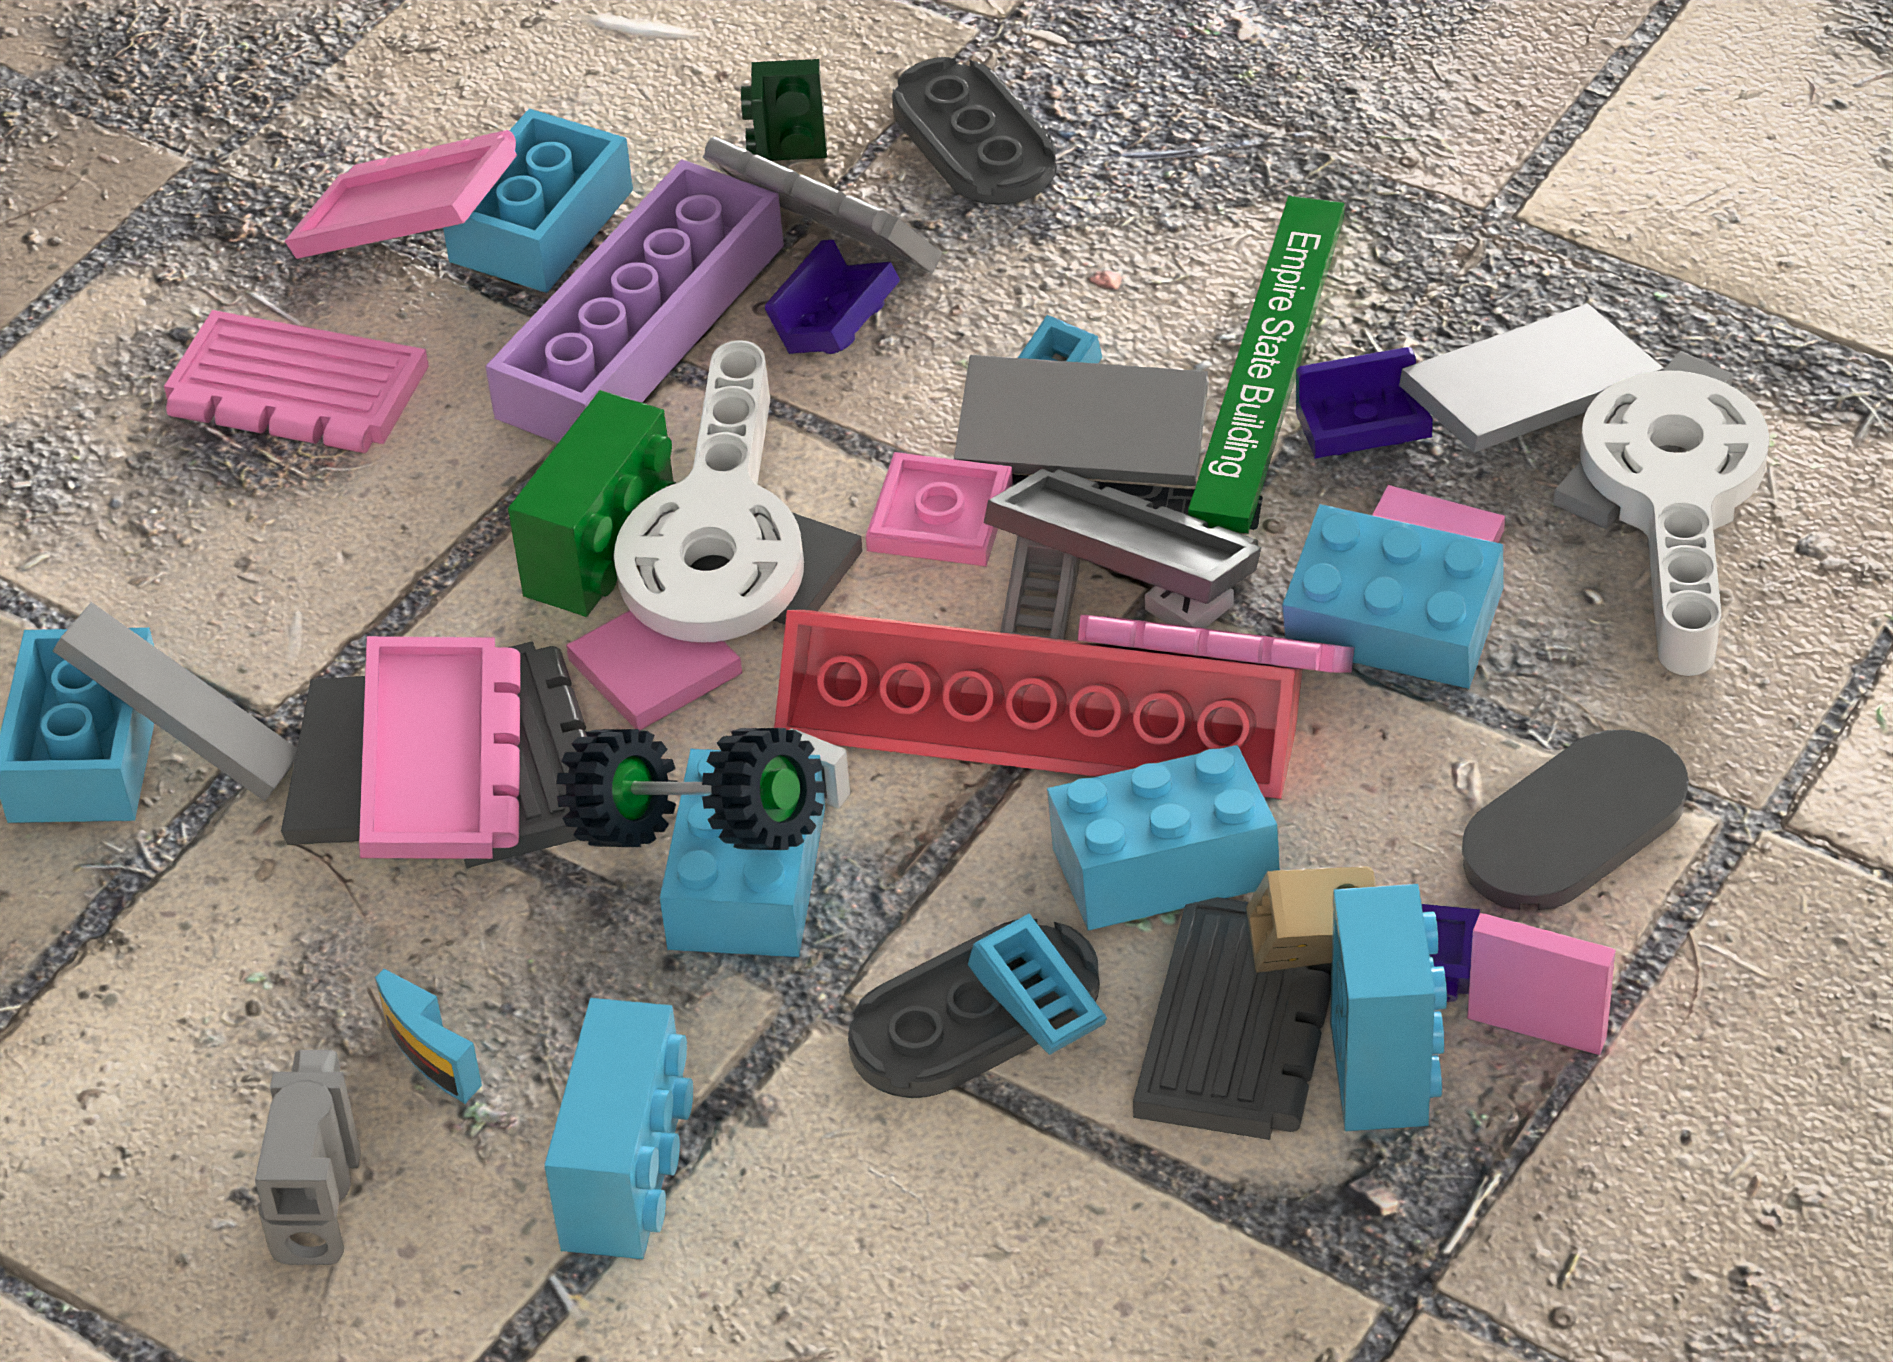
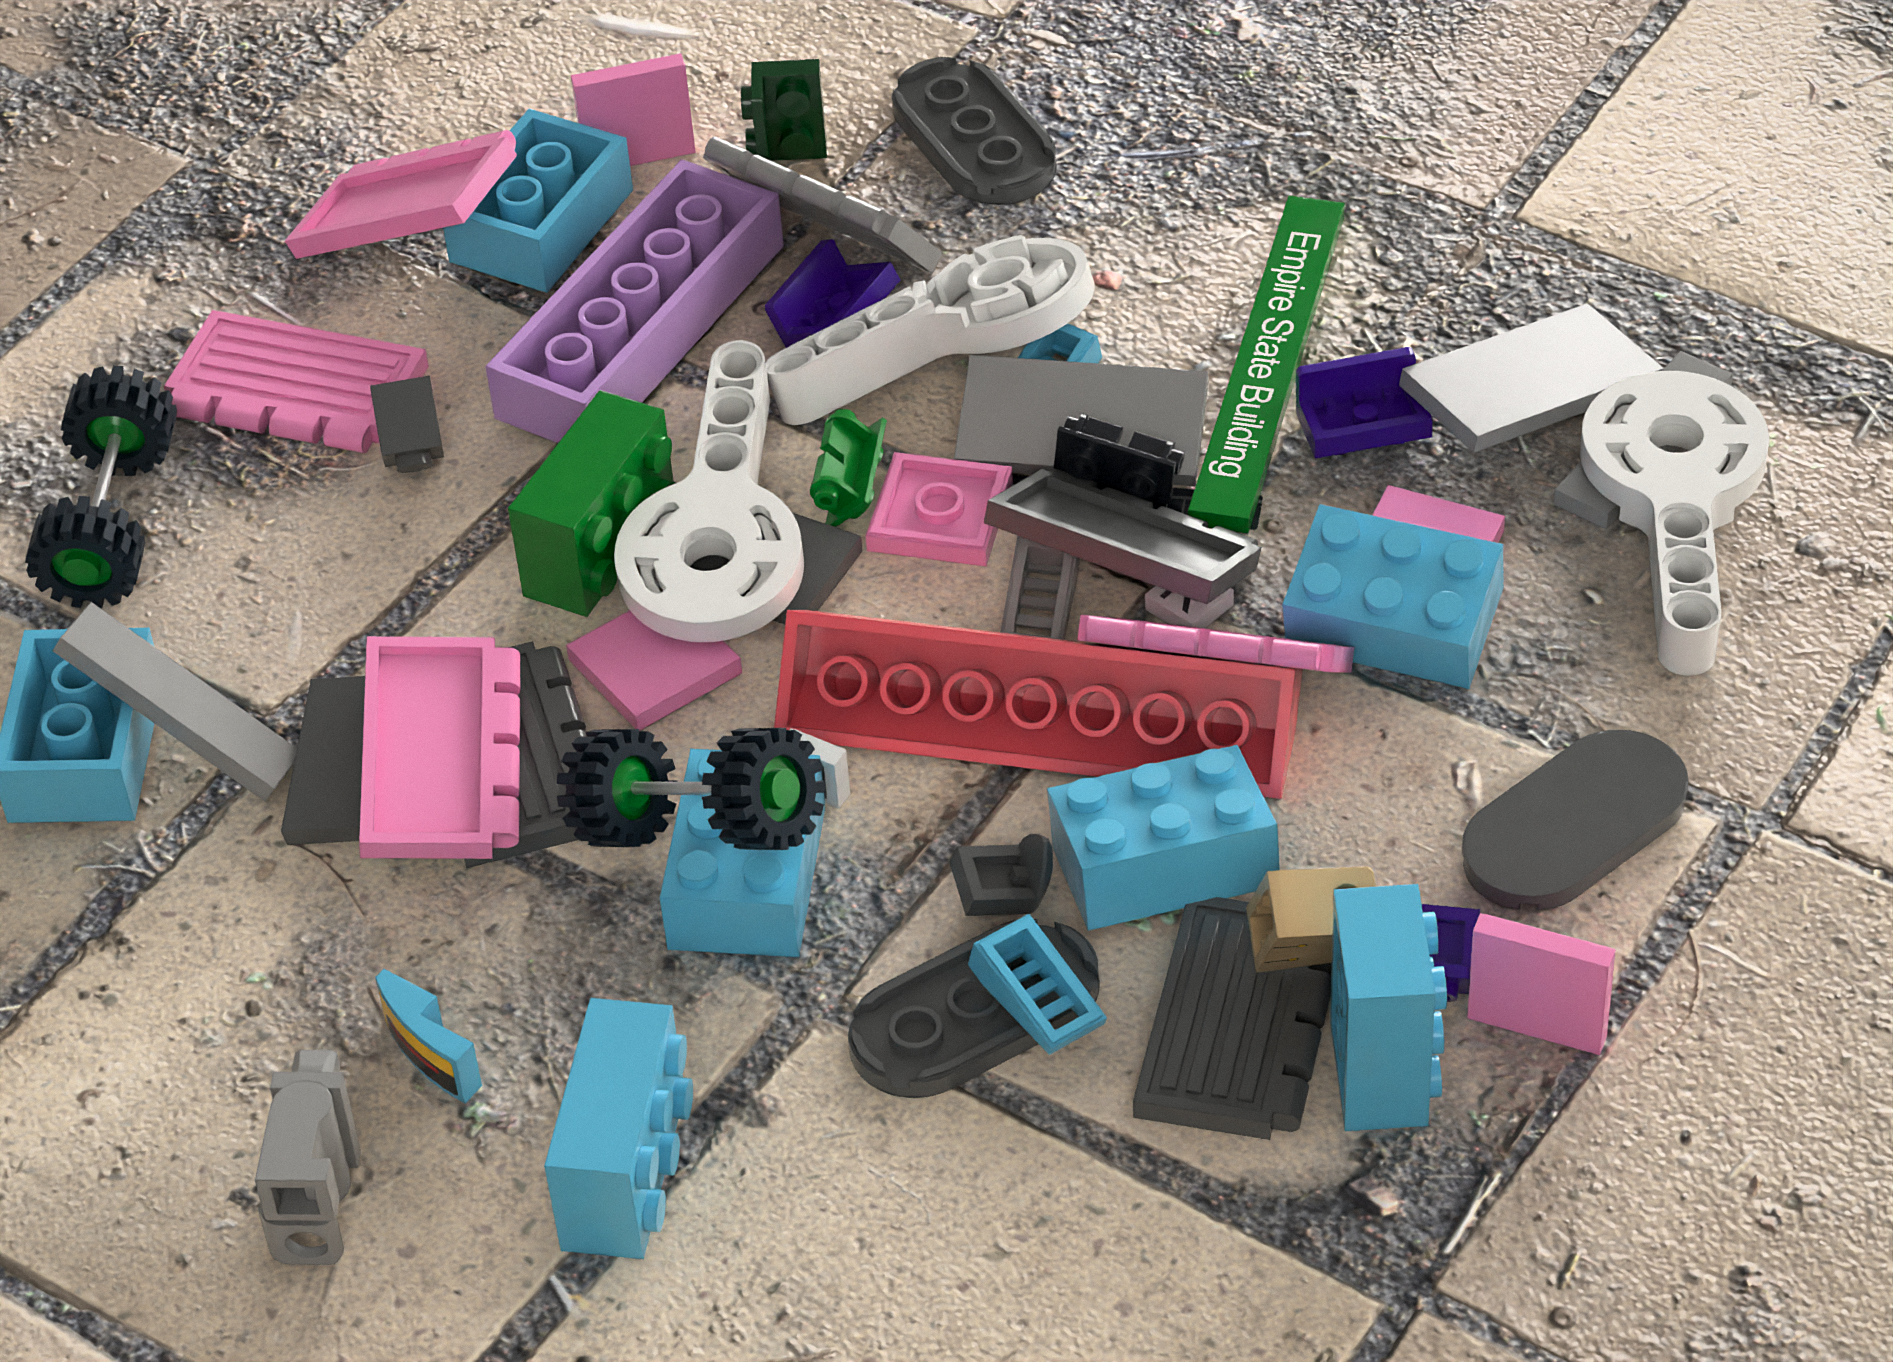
(83, 546): none -> black axle
(407, 424): none -> dark grey brick
(640, 102): none -> bright pink tile
(847, 466): none -> green hinge
(974, 306): none -> white beam
(1003, 876): none -> dark grey plate
(1092, 452): none -> black hinge

